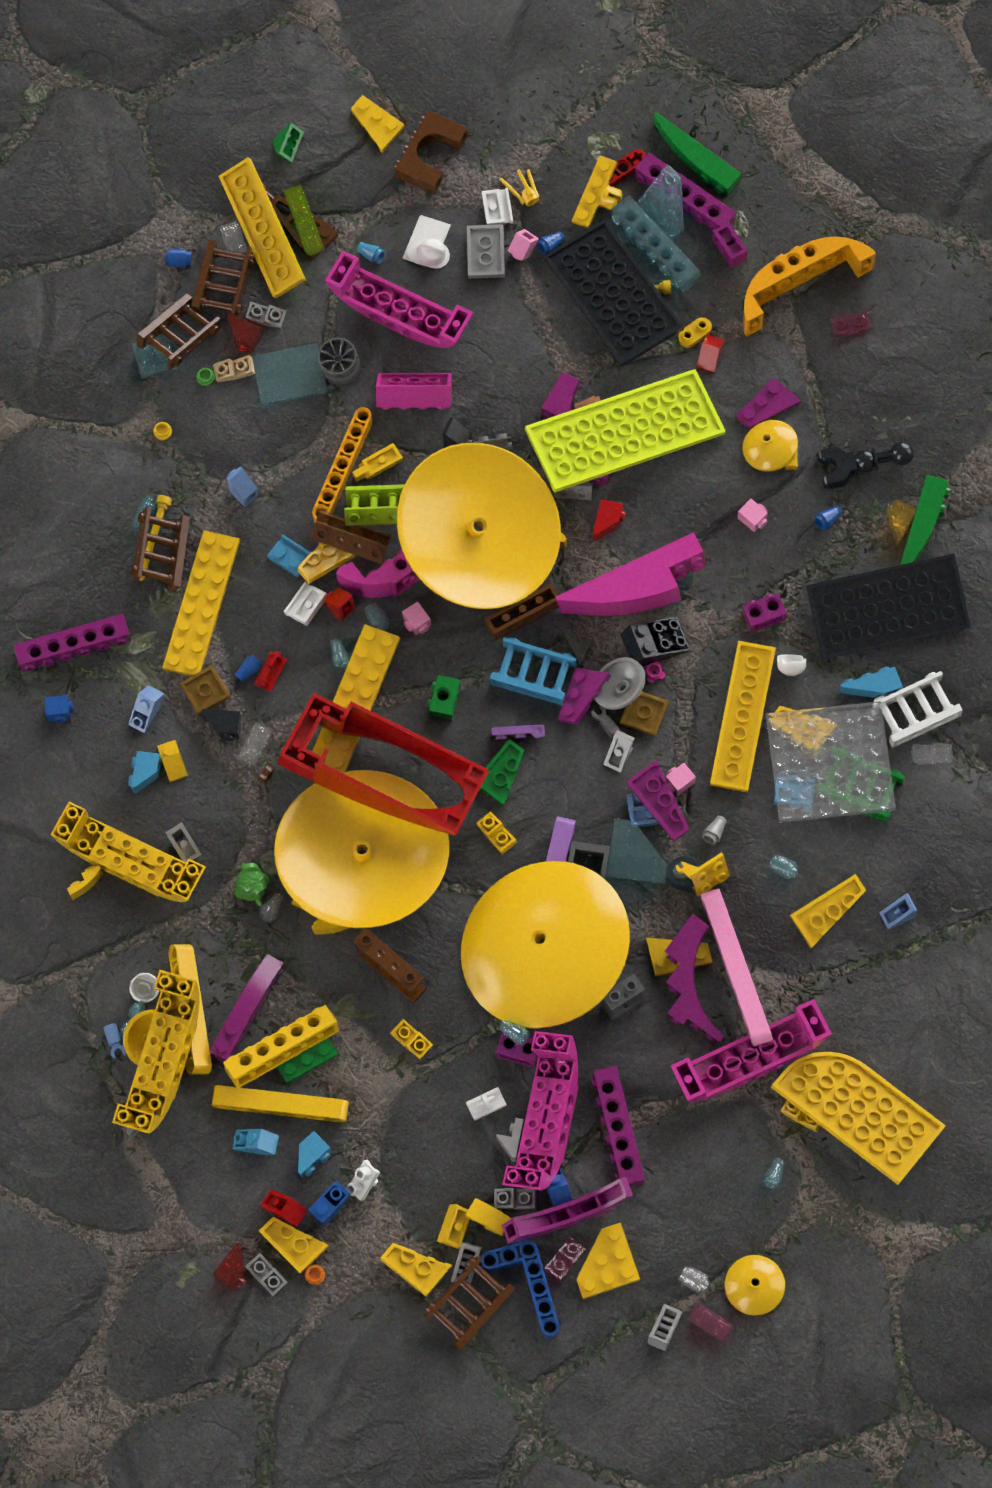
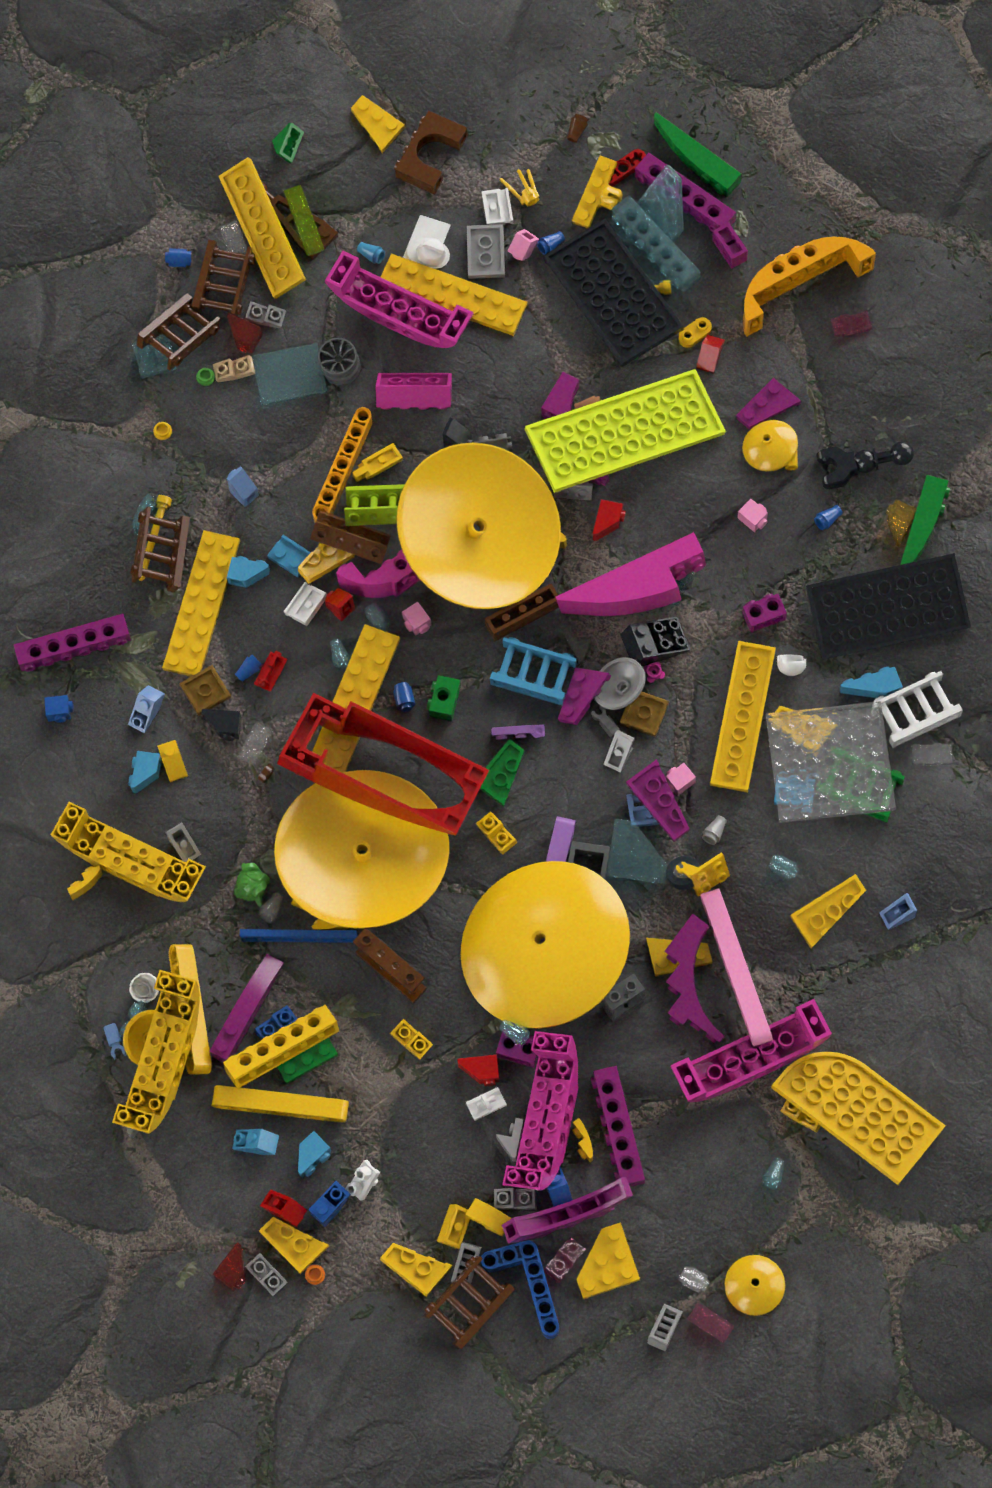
(246, 572): none -> dark azure slope
(278, 1020): none -> blue slope
(323, 936): none -> blue tile
(403, 697): none -> blue brick
(481, 1068): none -> red slope
(488, 305): none -> yellow plate
(577, 127): none -> reddish brown cone
(585, 1146): none -> yellow slope

